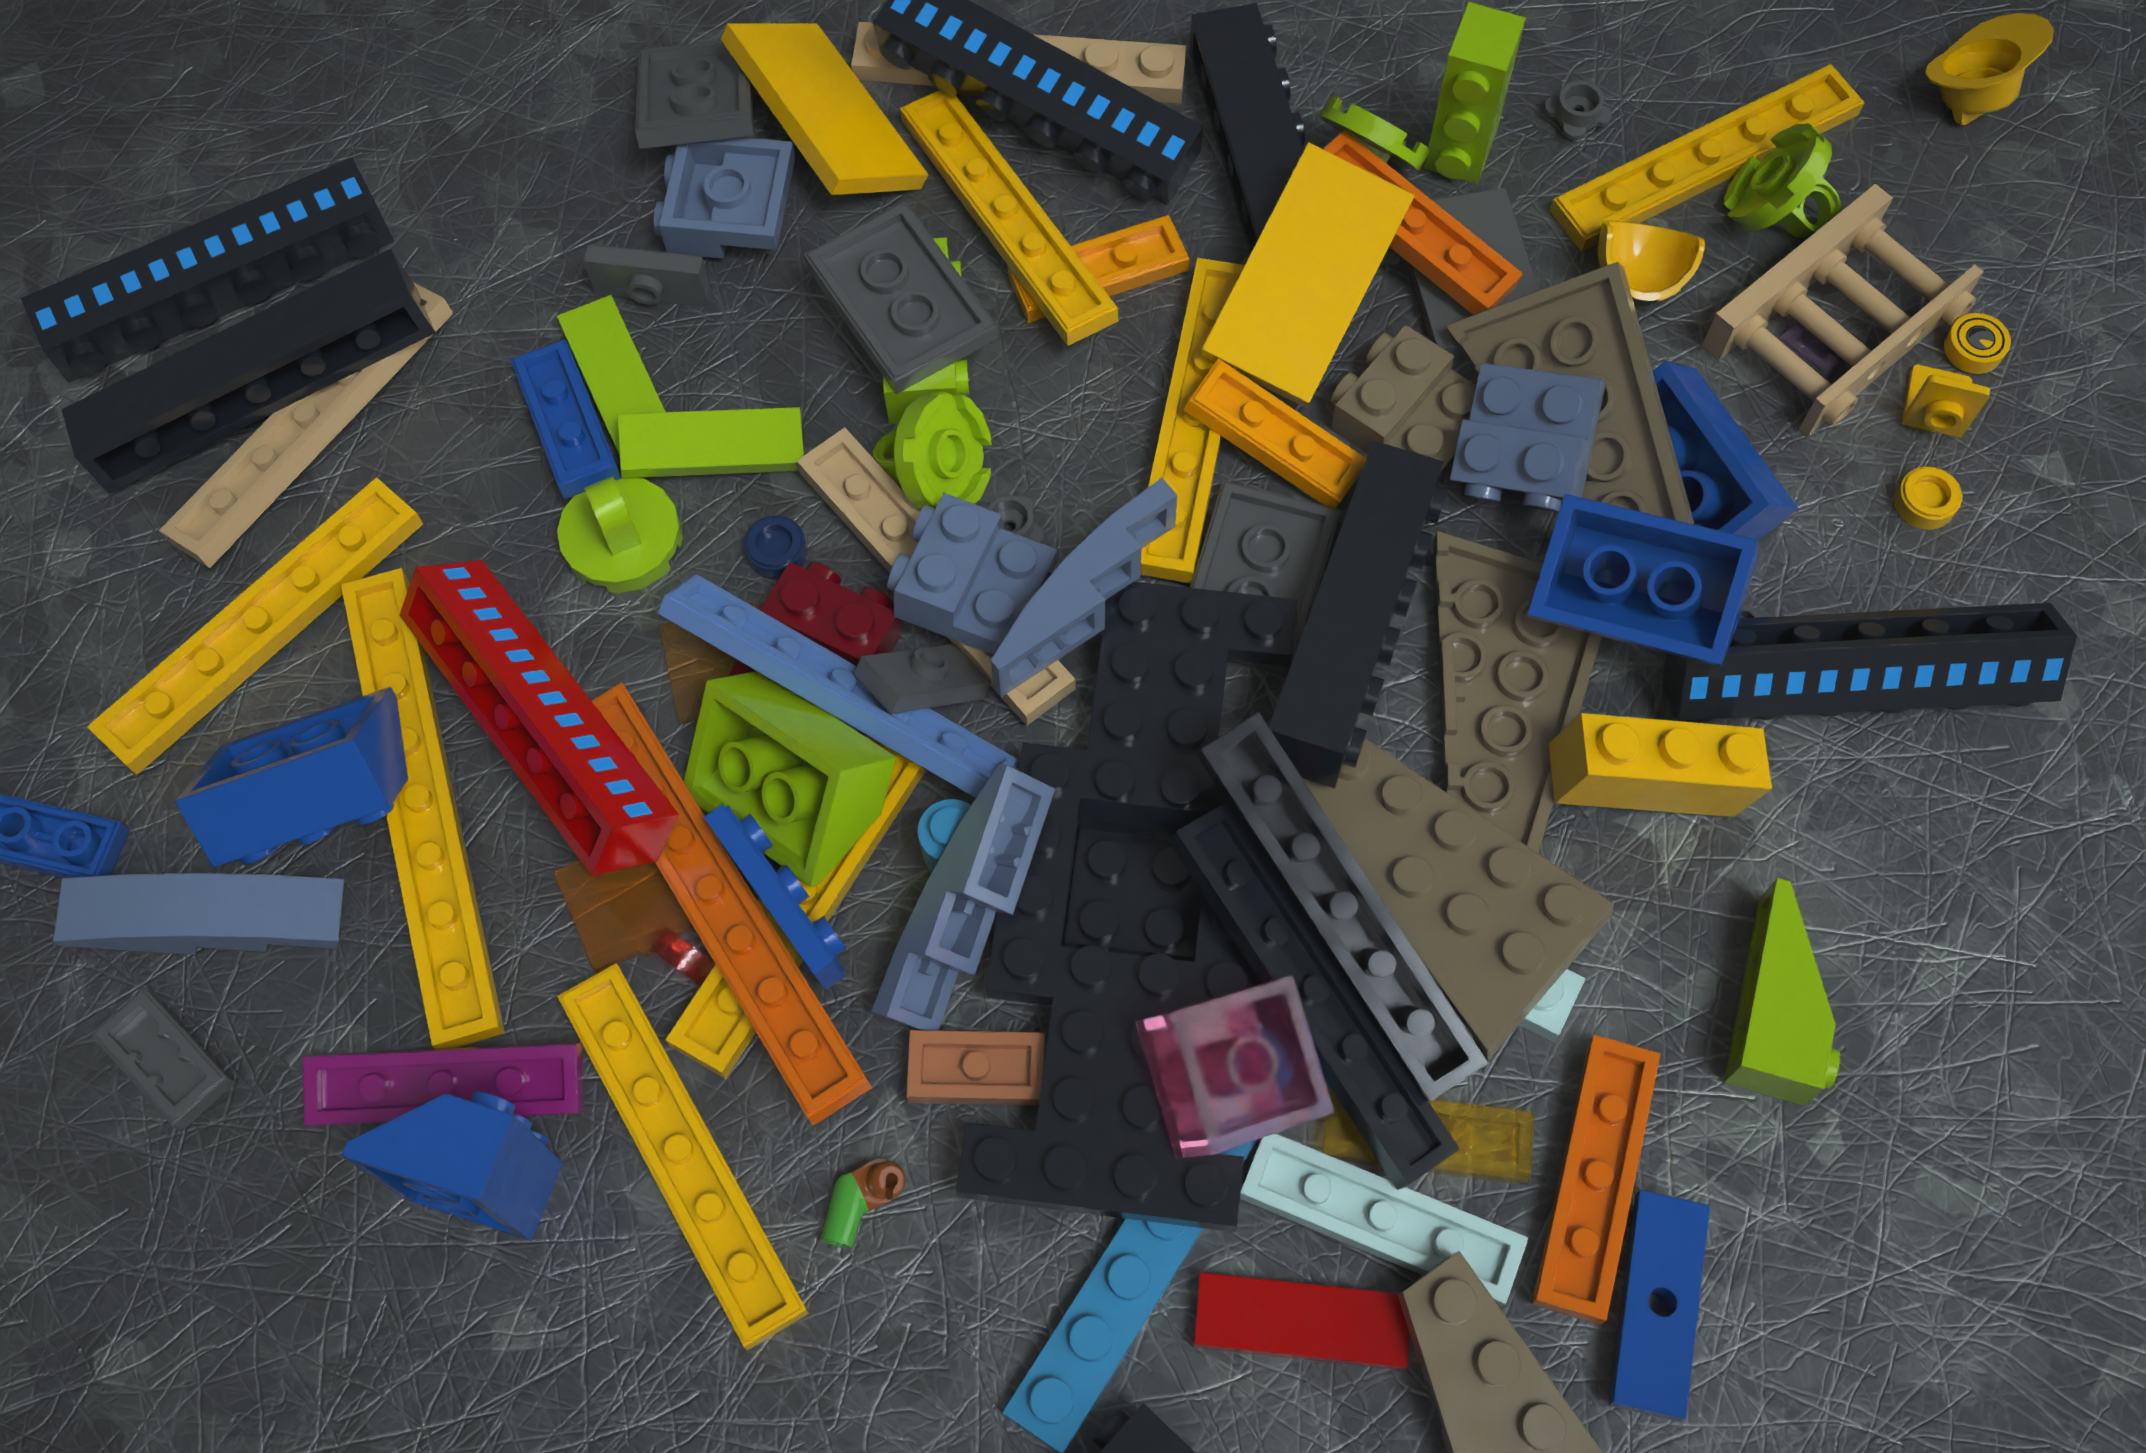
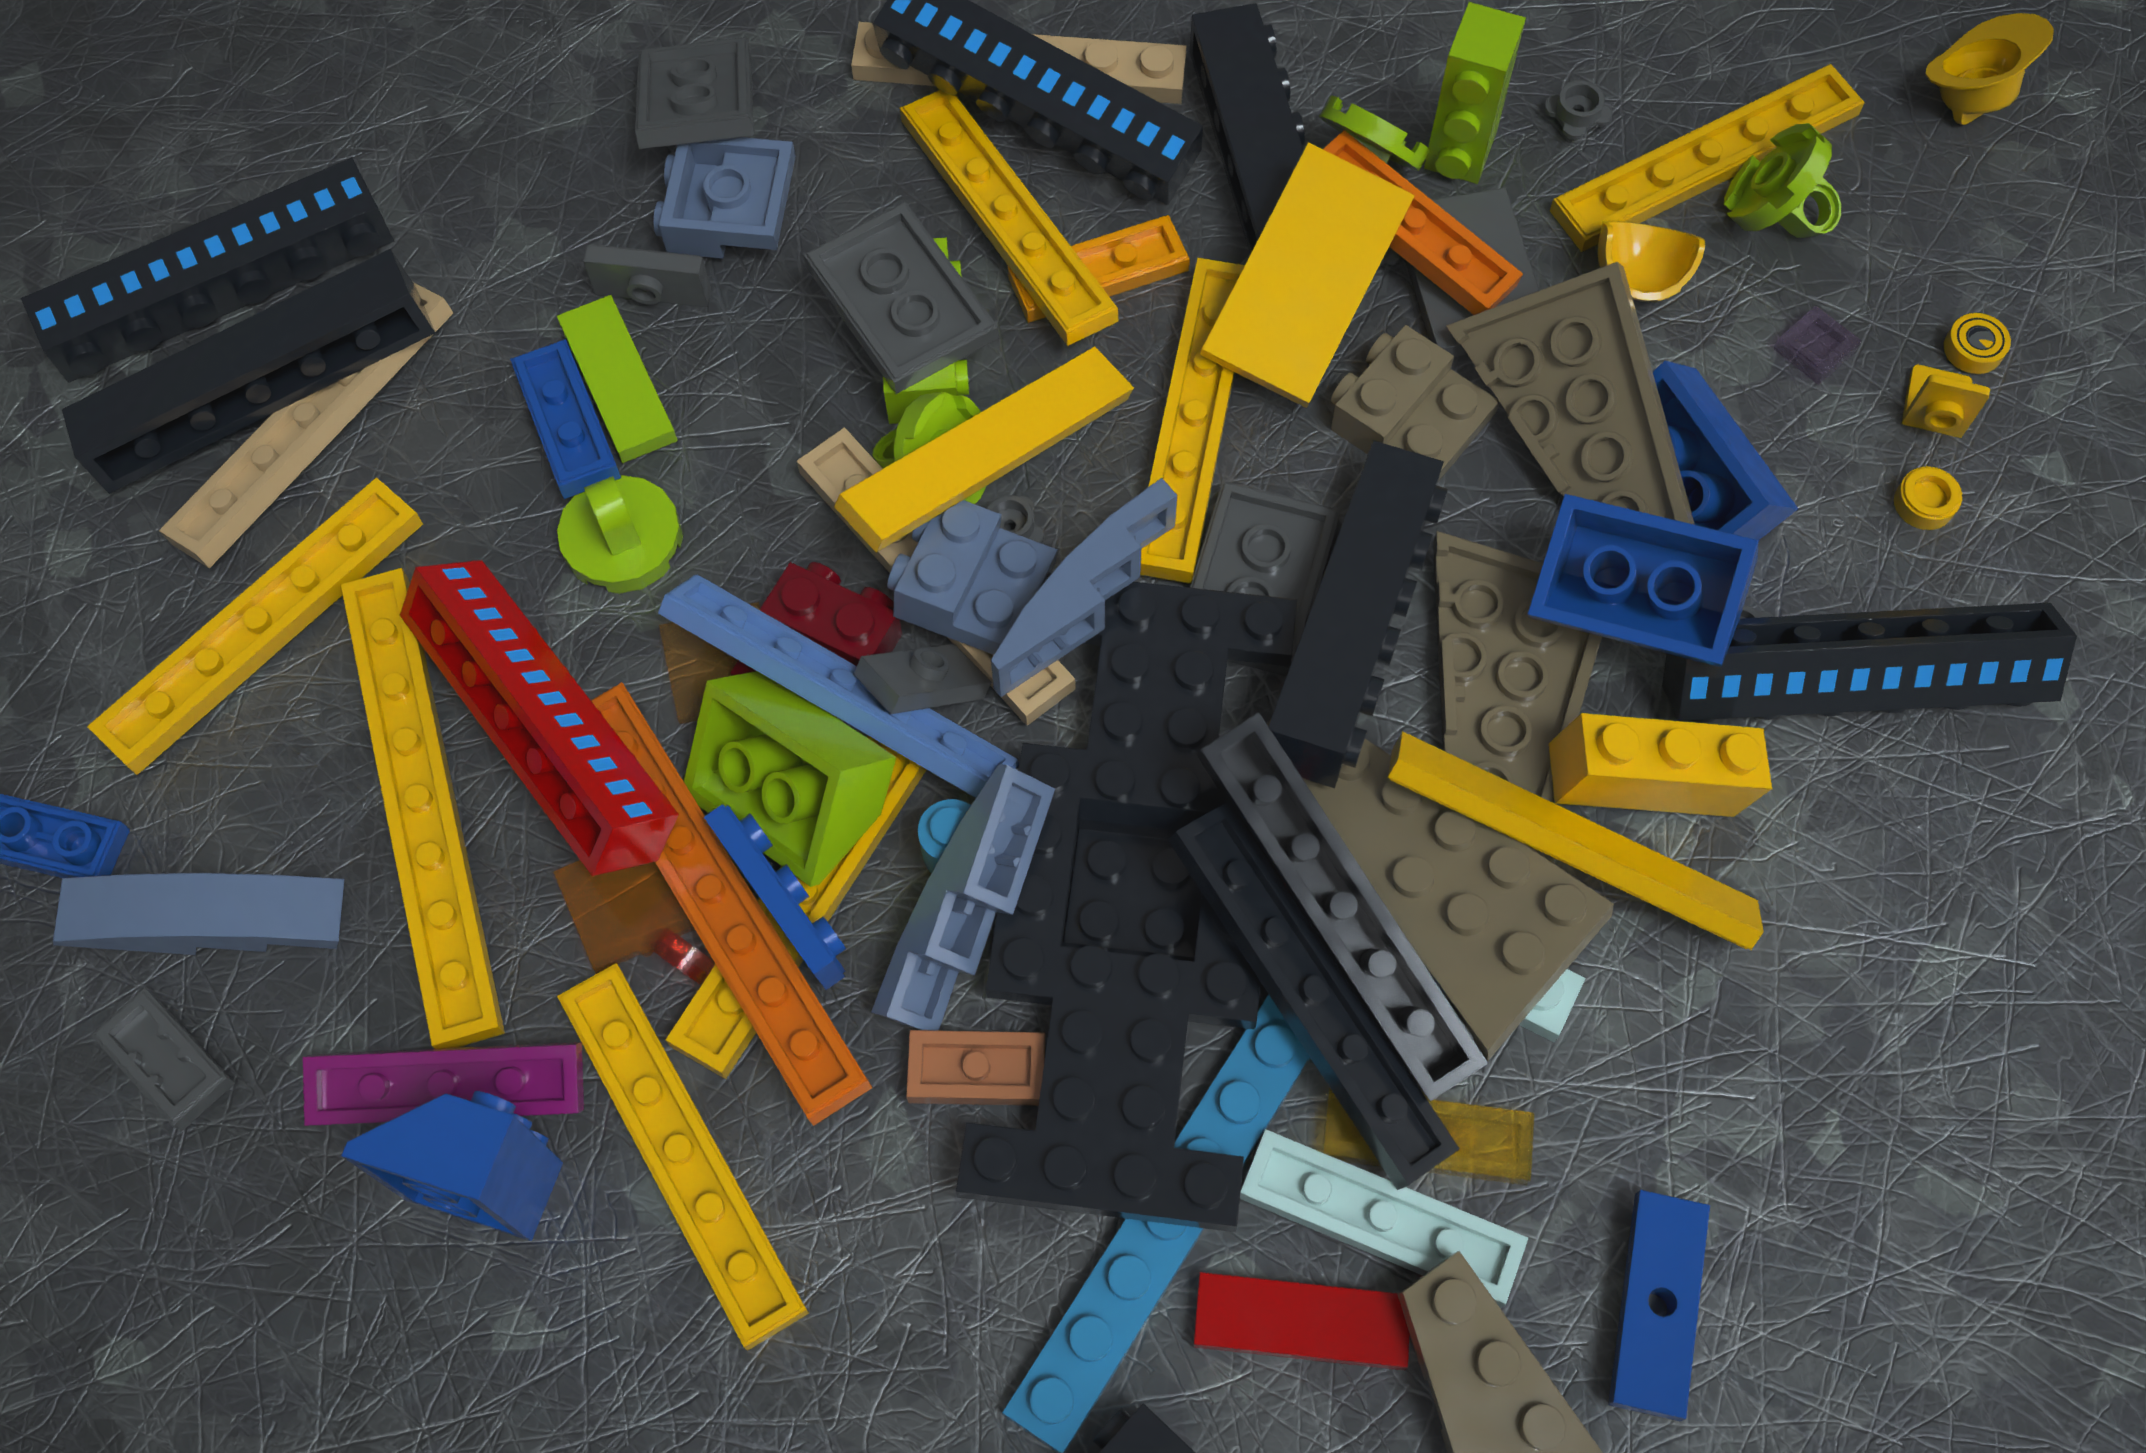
(298, 780): blue slope -> none
(710, 442): lime tile -> none
(773, 545): dark blue tile -> none
(824, 108): yellow tile -> none
(857, 1194): arm -> none
(982, 449): none -> yellow tile
(1234, 1068): clear pink brick -> none
(1275, 434): light orange tile -> none
(1528, 436): sand blue plate -> none
(1575, 841): none -> yellow tile
(1596, 1180): orange plate -> none
(1783, 1011): lime slope -> none
(1823, 260): tan fence -> none

